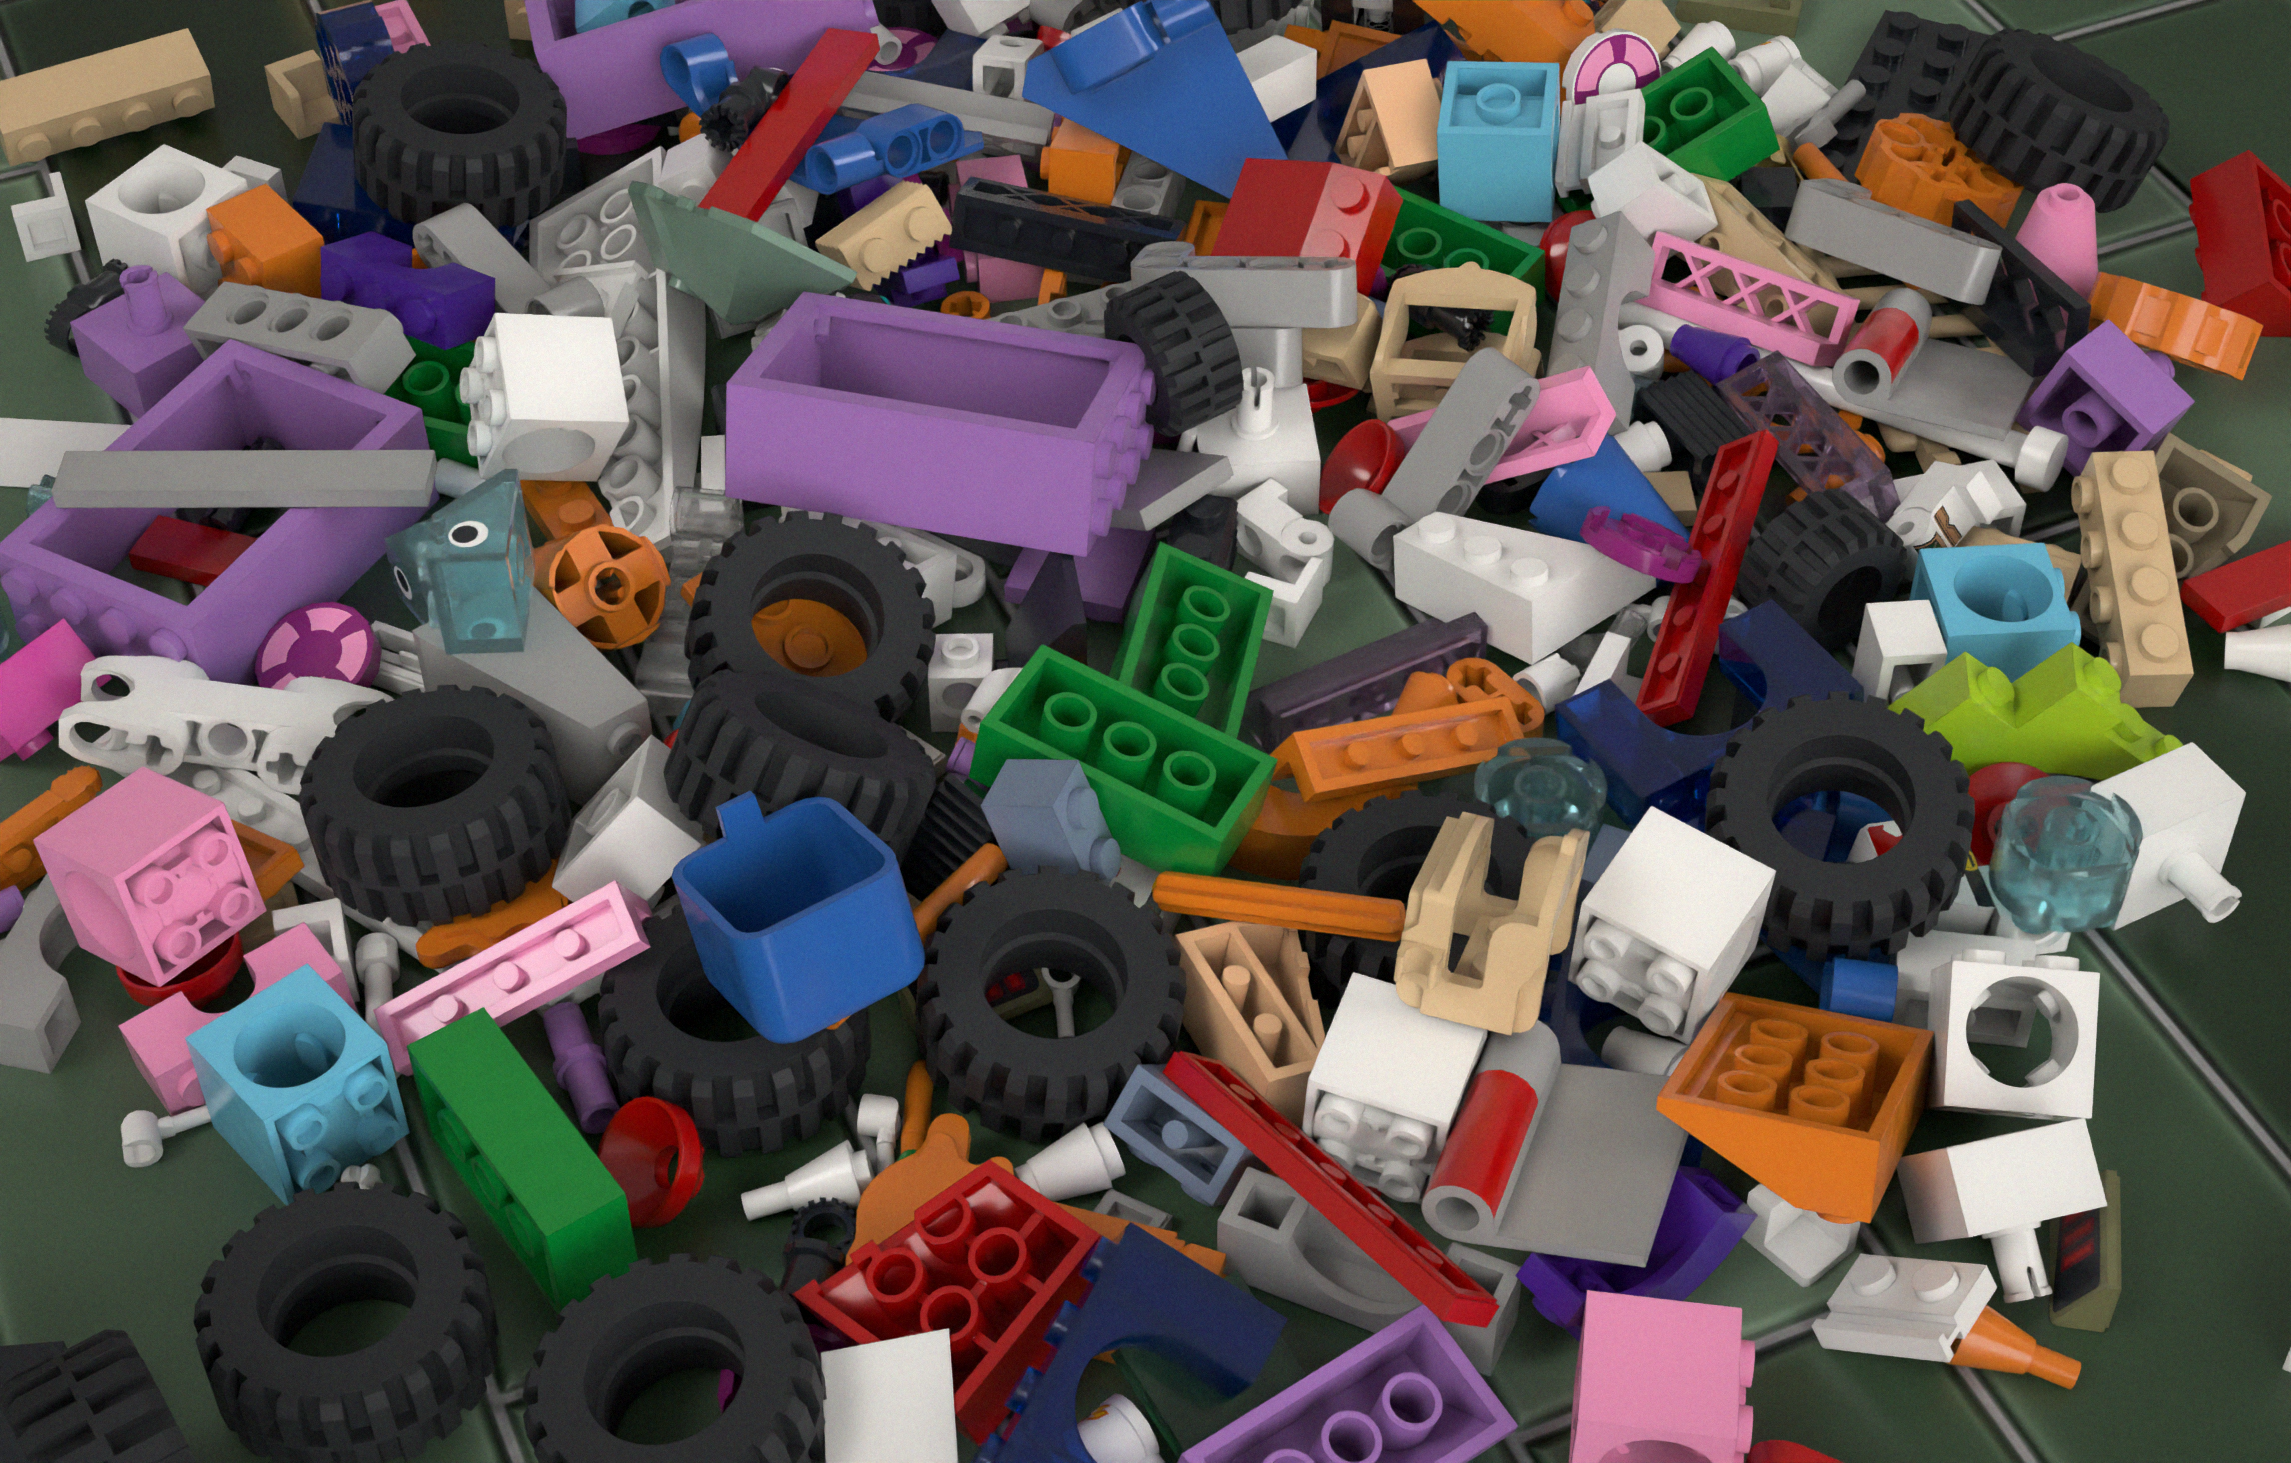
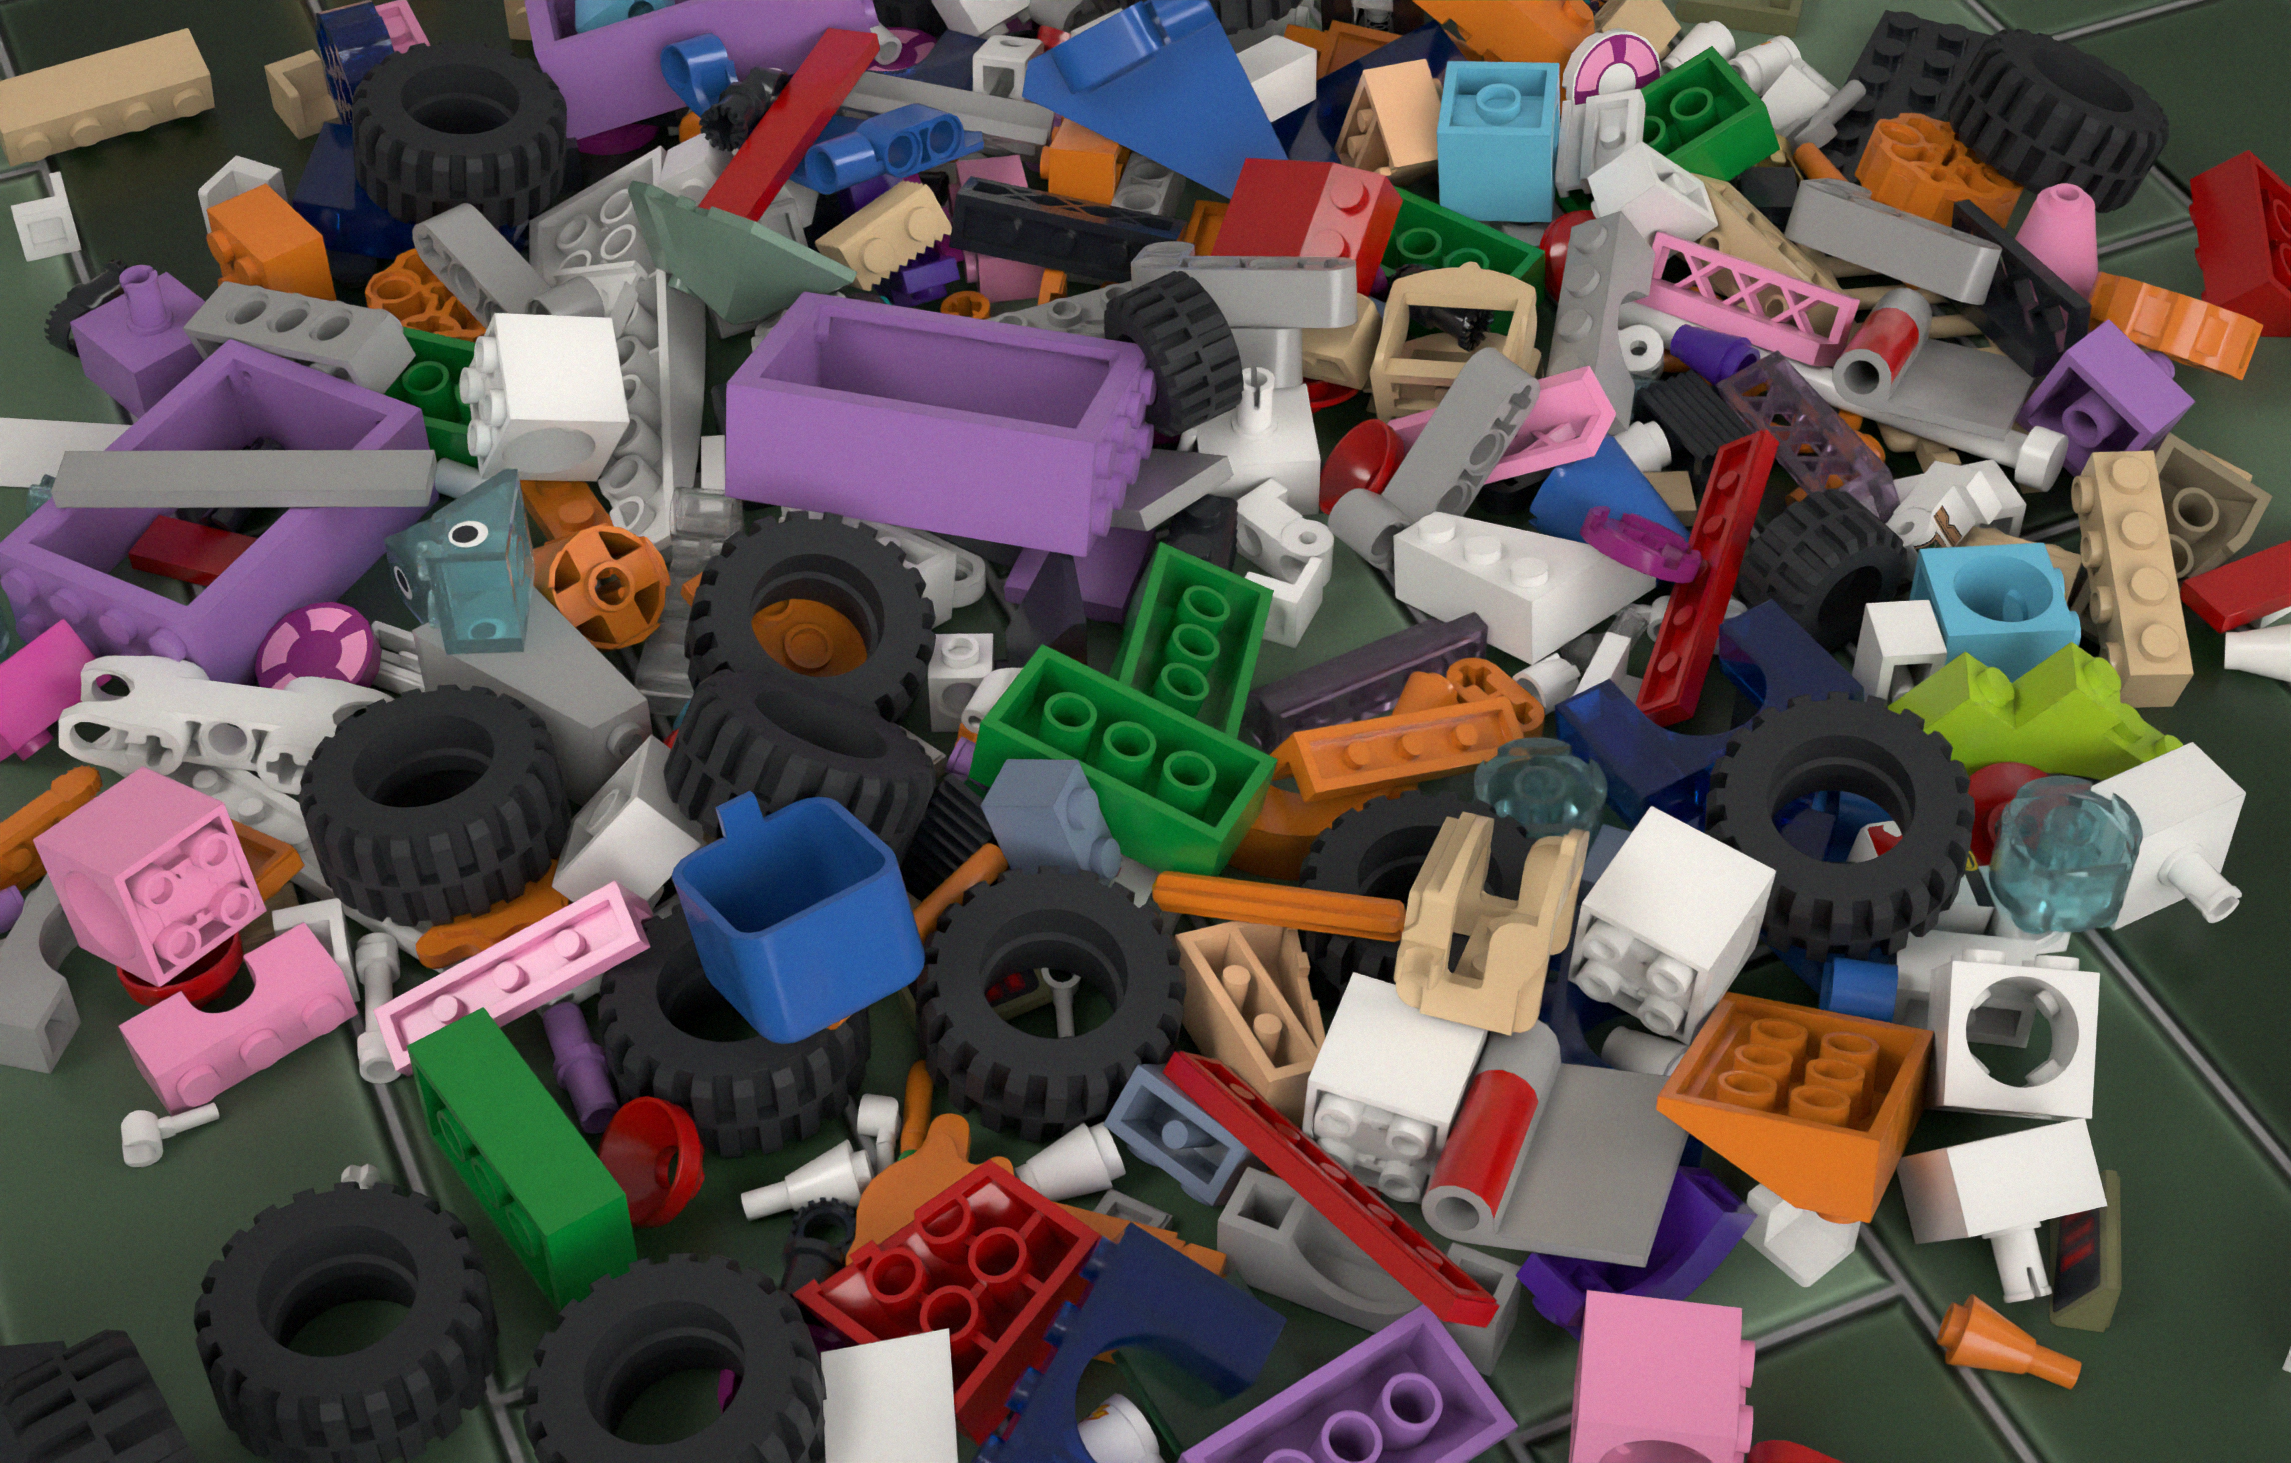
(160, 216): white brick -> none
(298, 1084): medium azure brick -> none
(433, 304): dark purple arch -> none
(1905, 1307): white plate -> none

